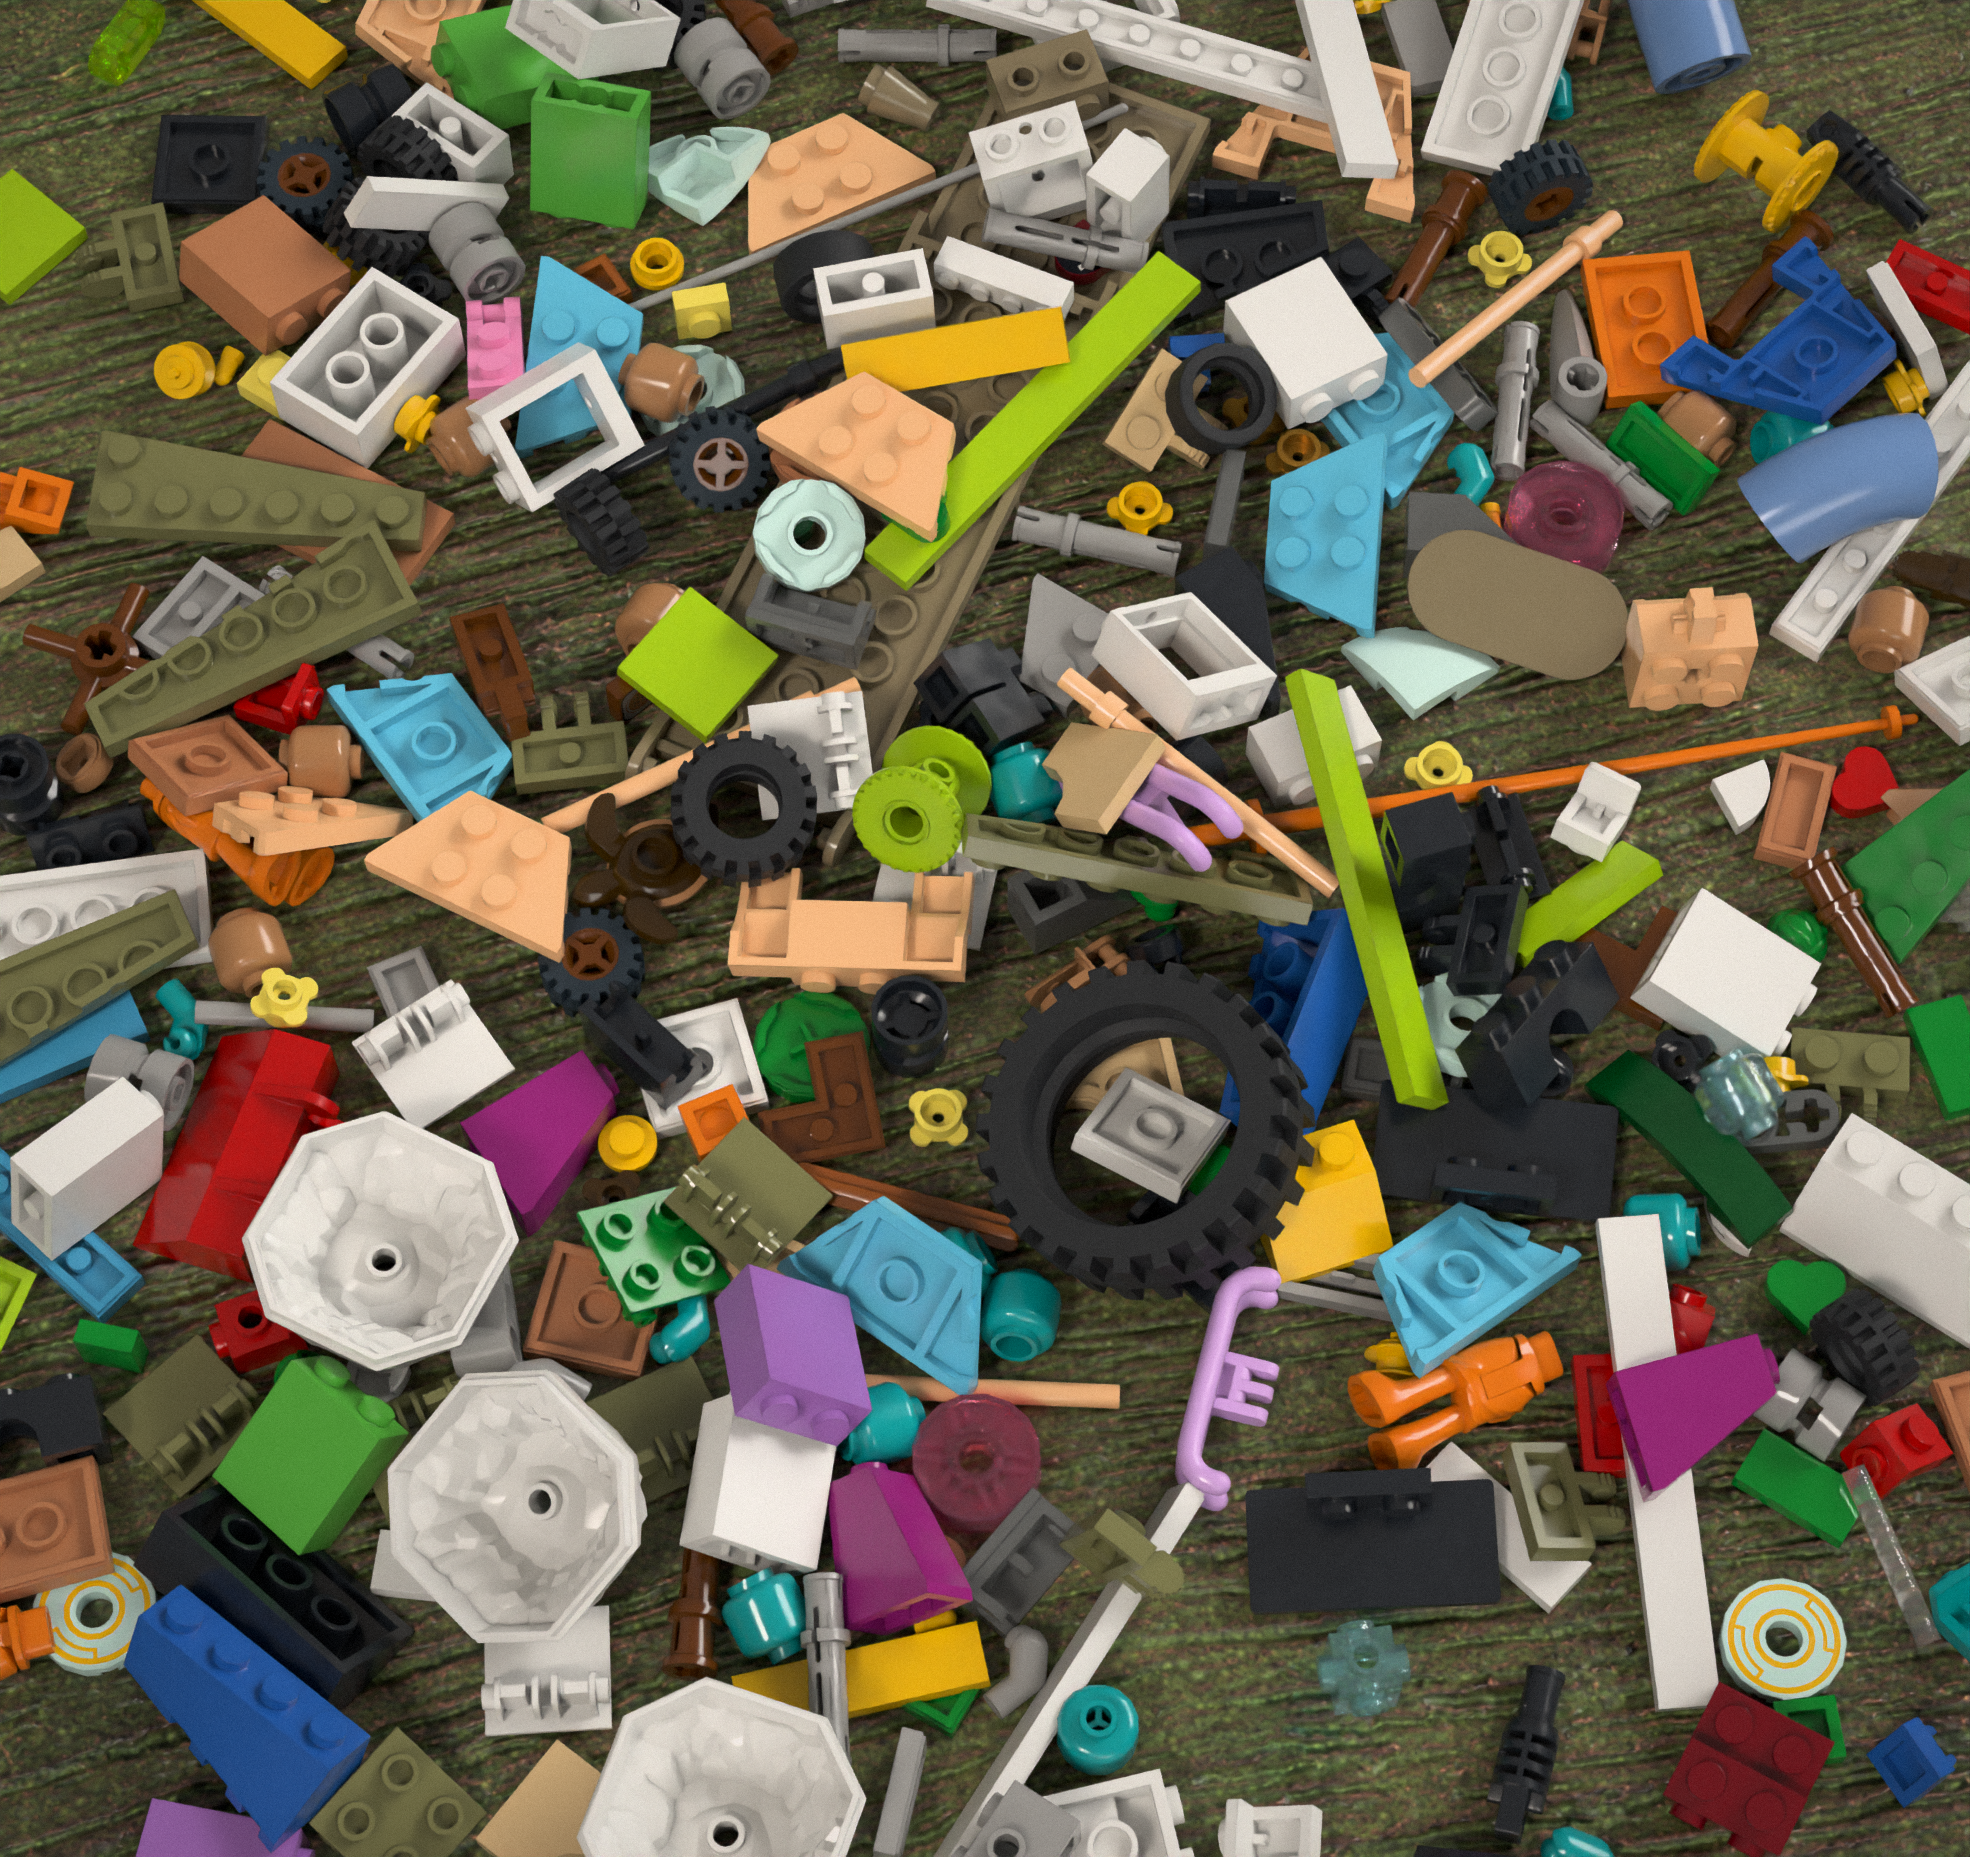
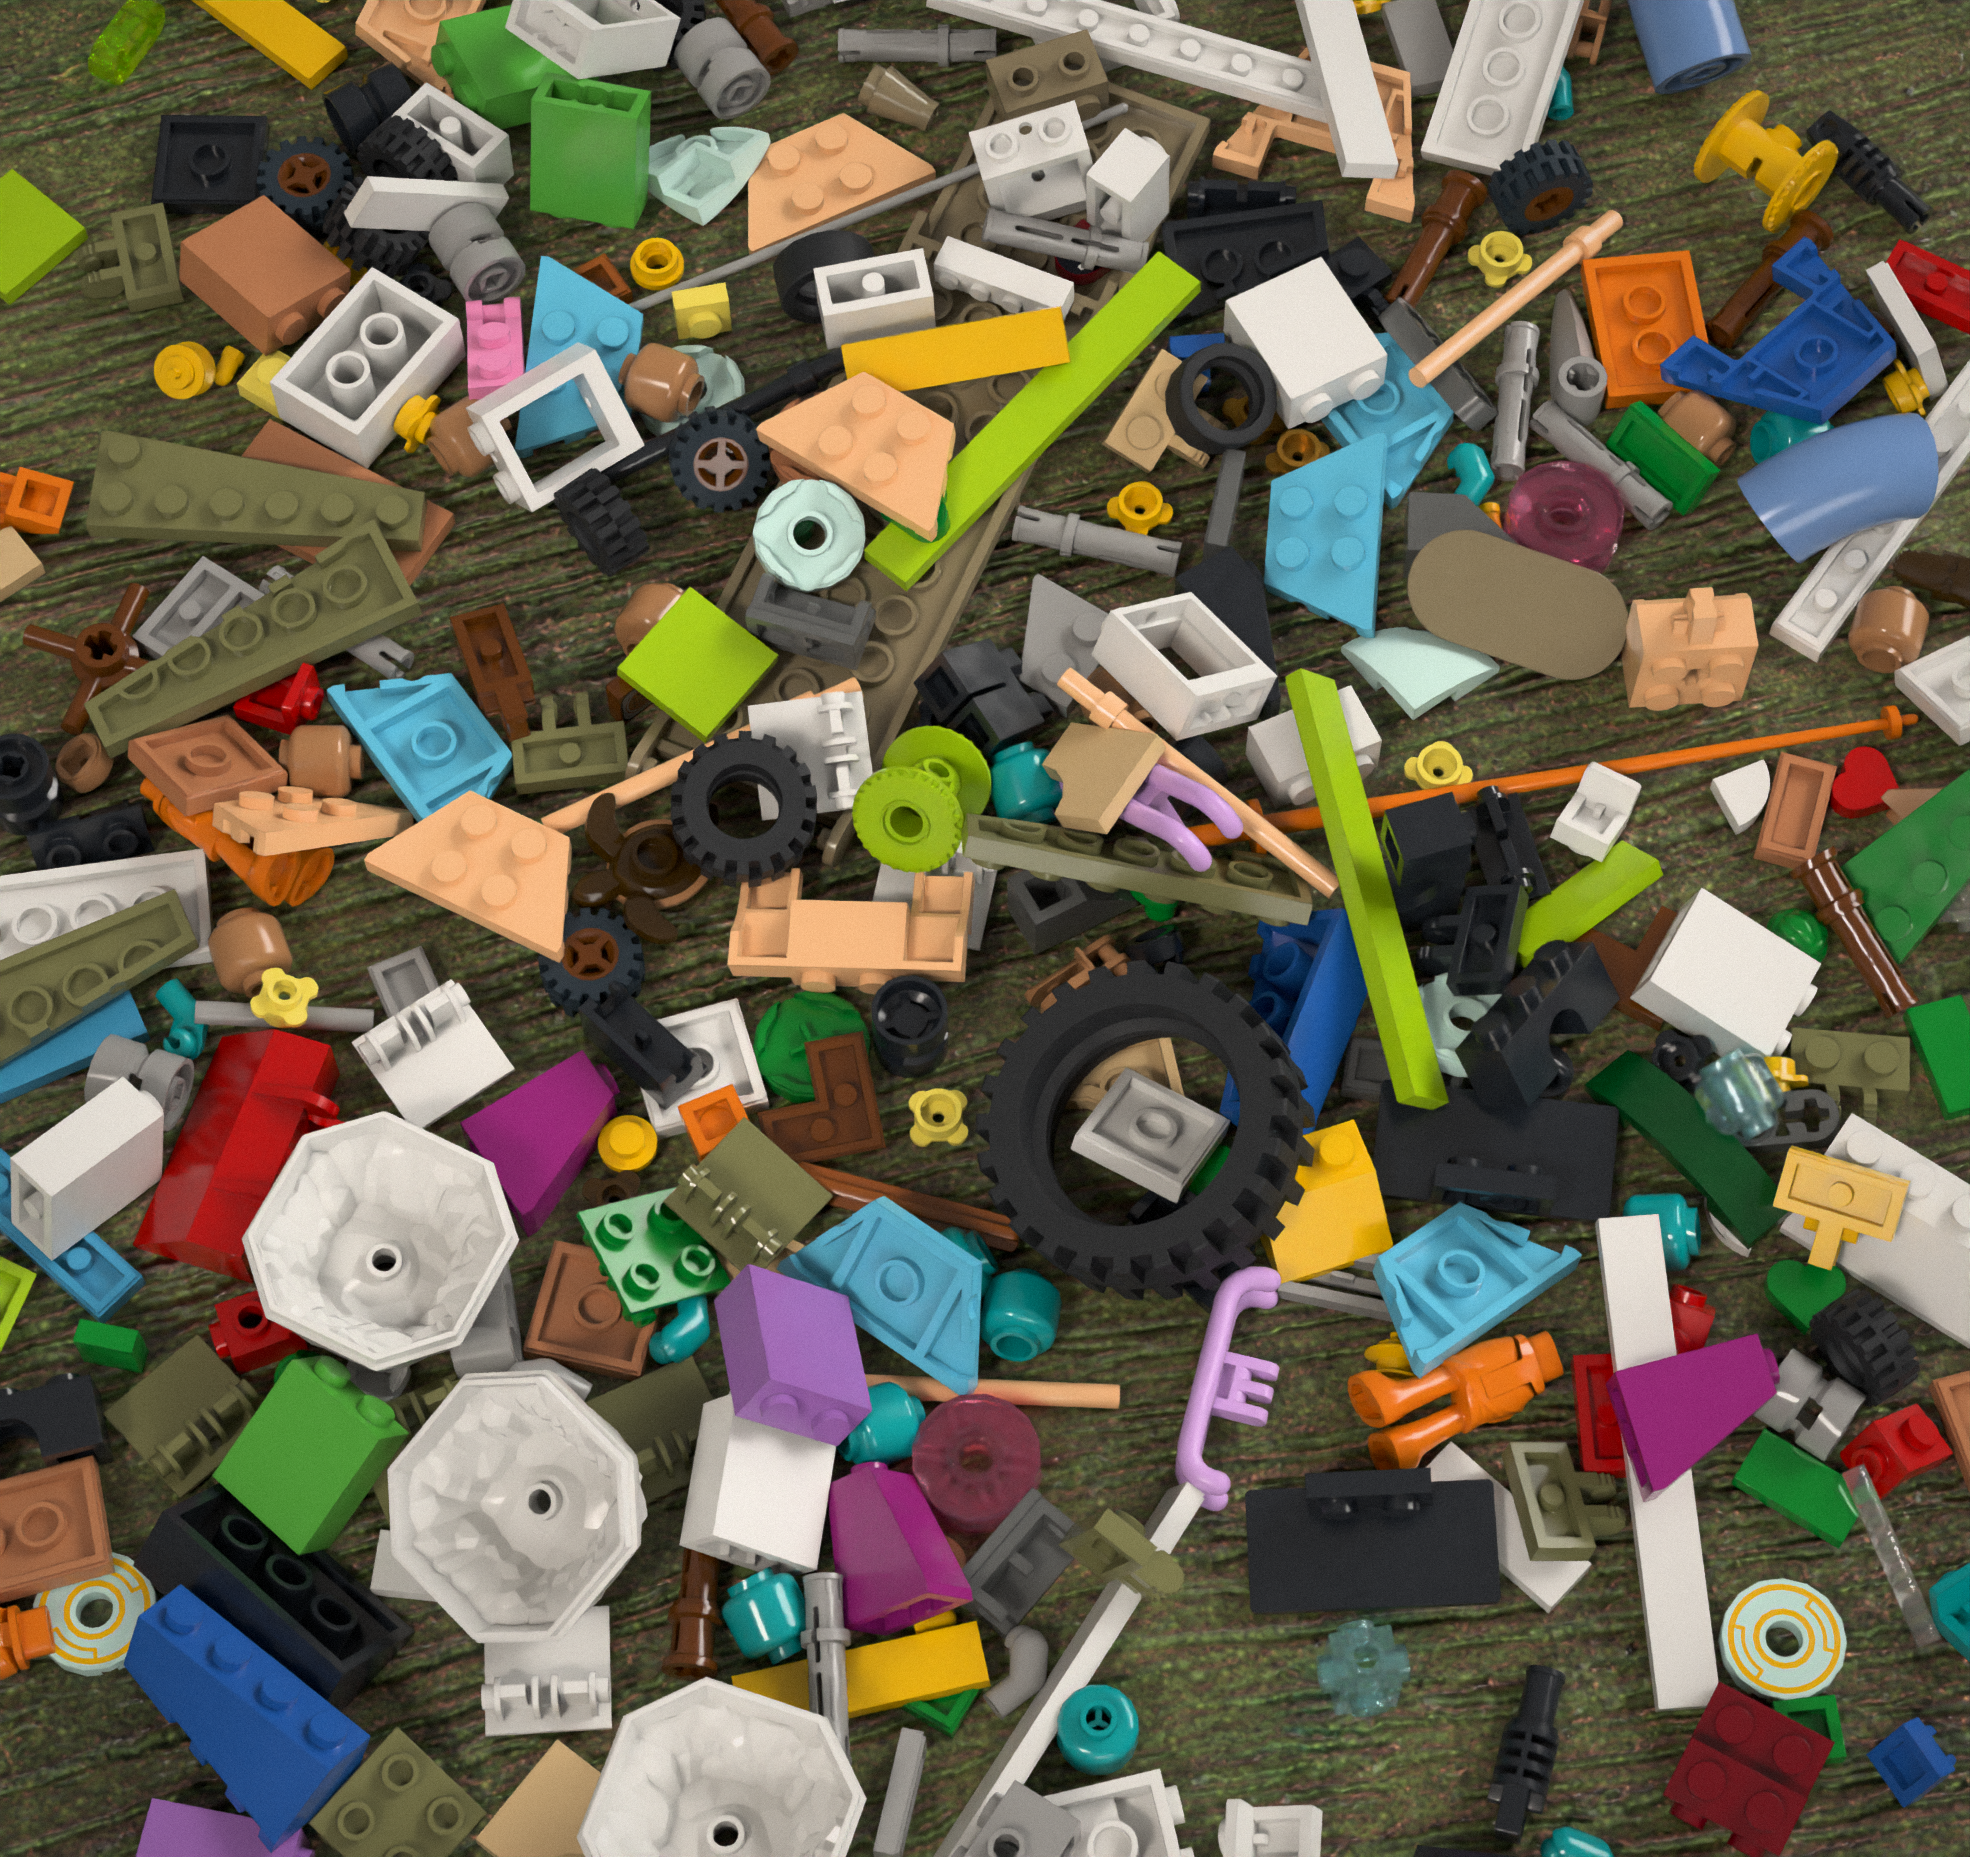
(1839, 1201): none -> yellow hinge

